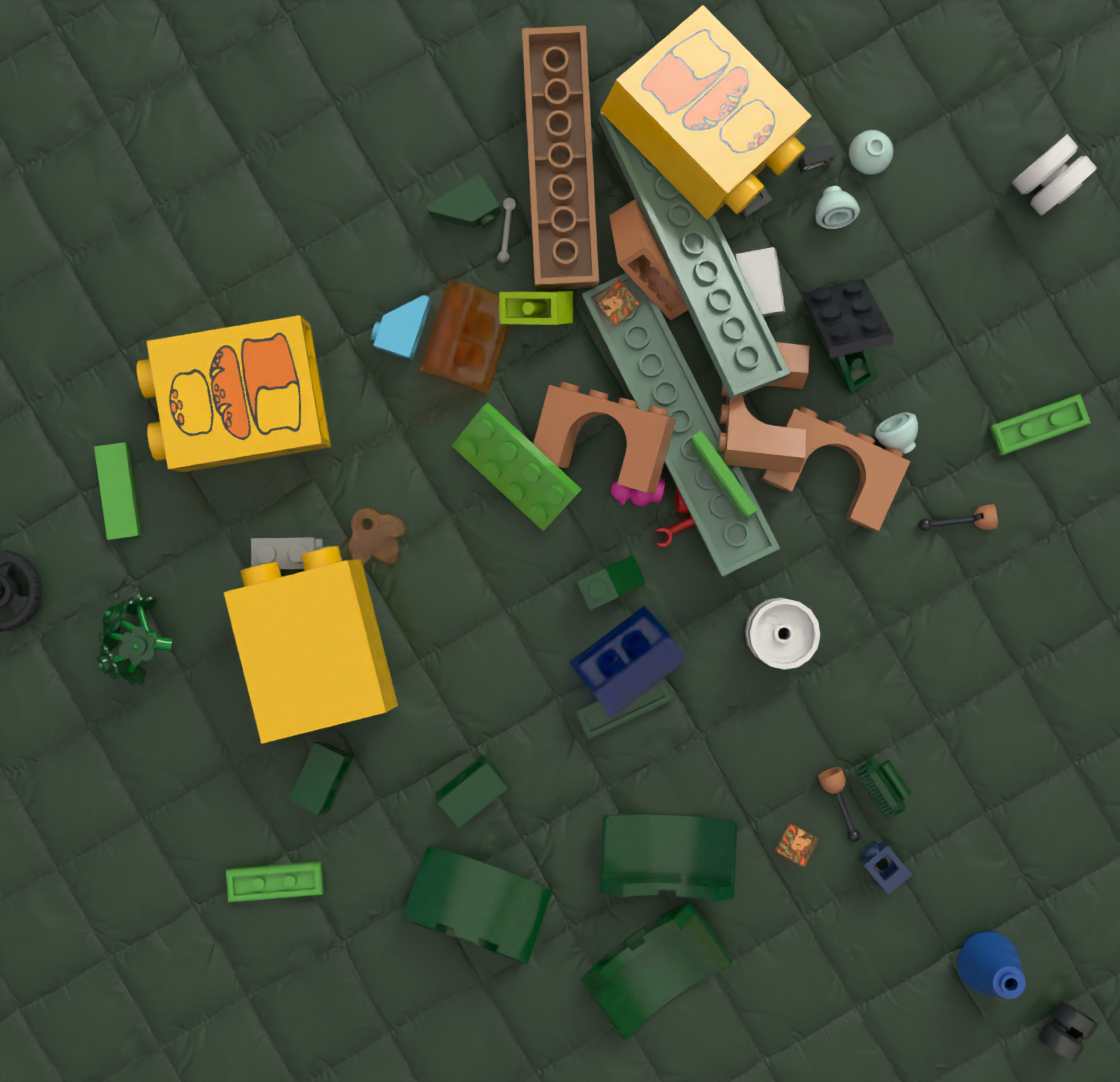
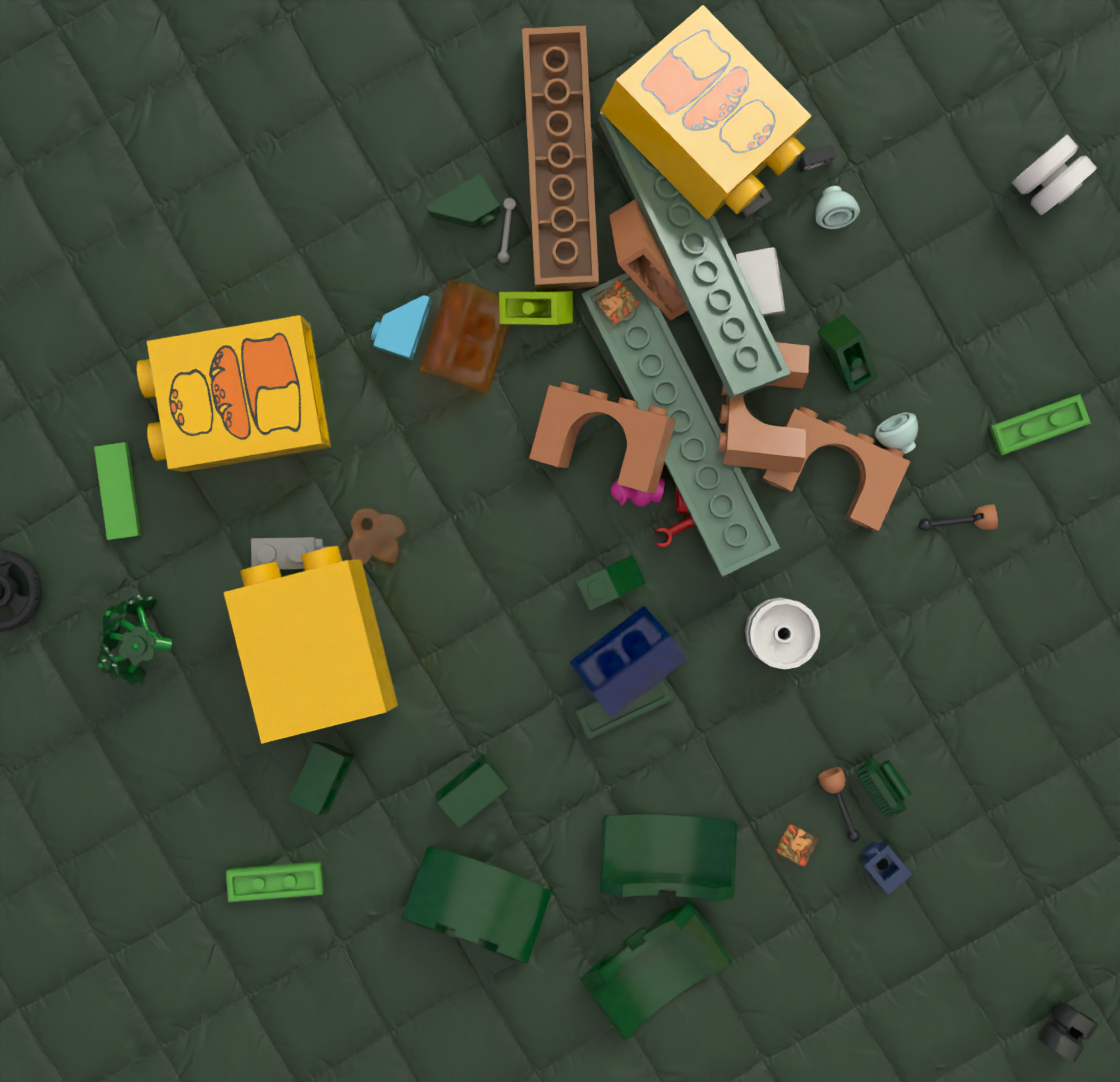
(516, 466): bright green plate -> none
(723, 475): bright green tile -> none
(847, 318): black plate -> none
(871, 152): light aqua brick -> none
(991, 965): blue cone -> none

